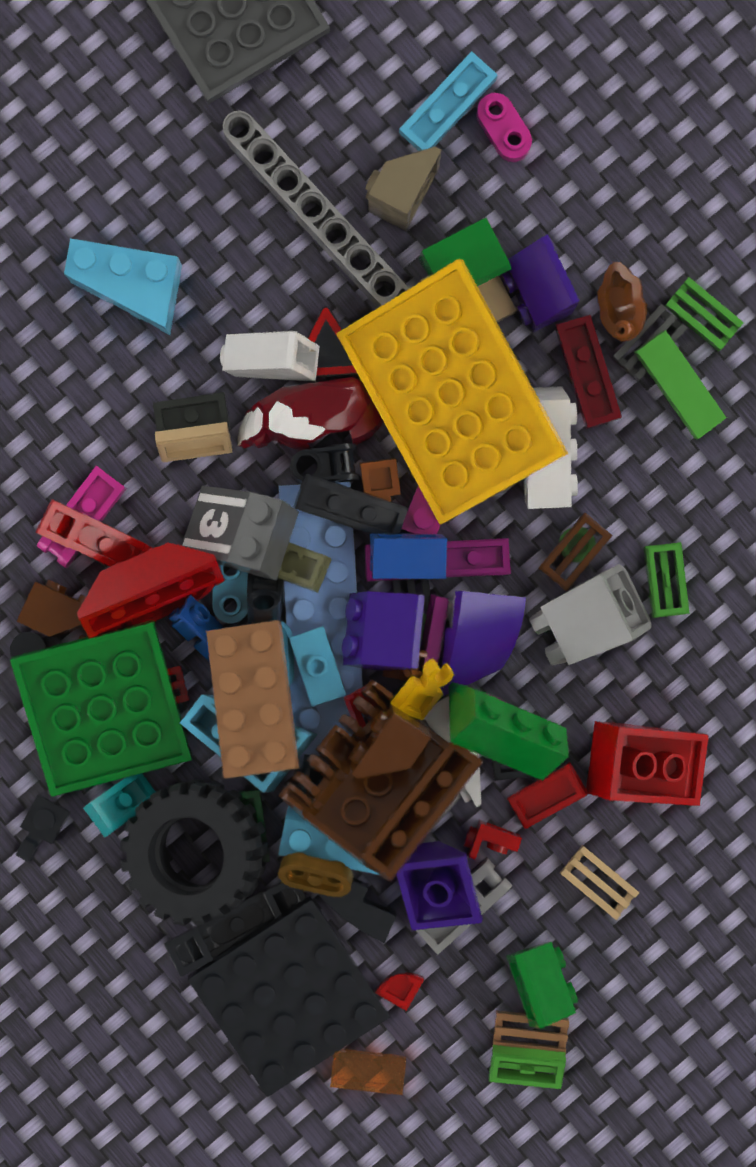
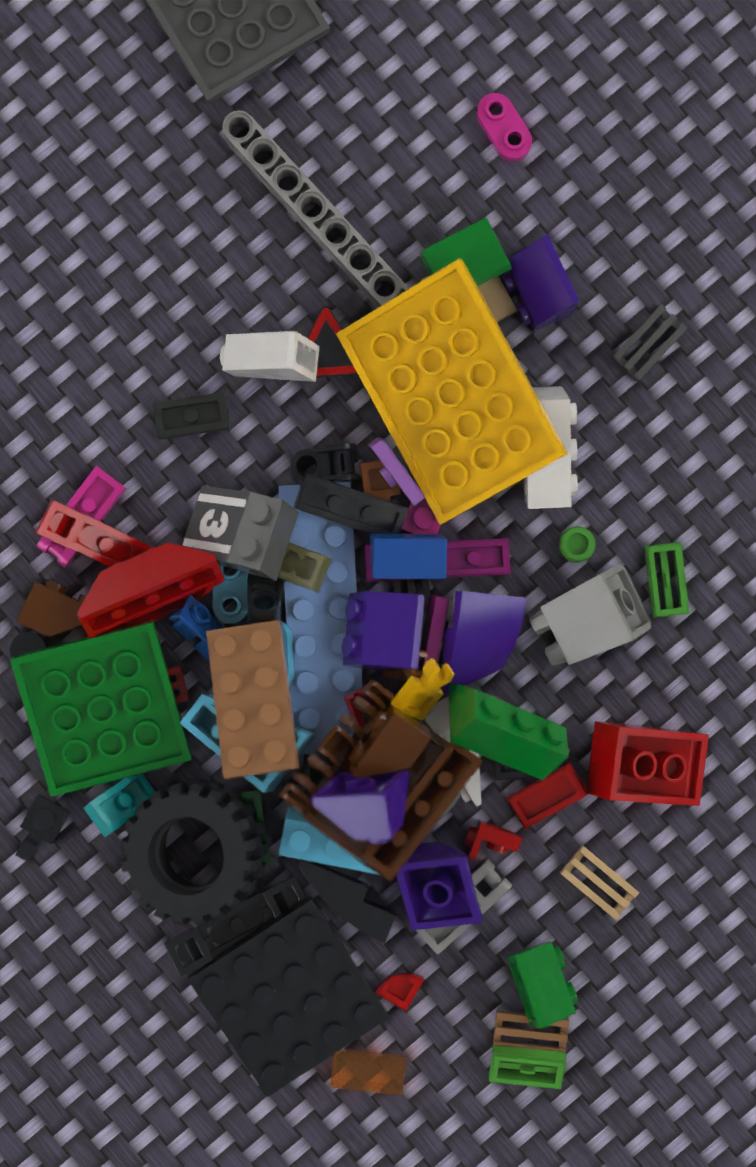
(128, 278): medium azure wedge -> none
(193, 442): tan tile -> none
(309, 412): dark red animal -> none
(315, 875): pearl gold plate -> none
(317, 666): medium azure plate -> none
(365, 806): none -> dark purple slope
(394, 471): none -> medium lavender plate
(401, 186): dark tan slope -> none
(448, 103): medium azure plate -> none
(555, 575): reddish brown tile -> none
(588, 371): dark red plate -> none
(622, 302): dark orange arm -> none
(680, 384): bright green tile -> none
(713, 304): bright green tile -> none

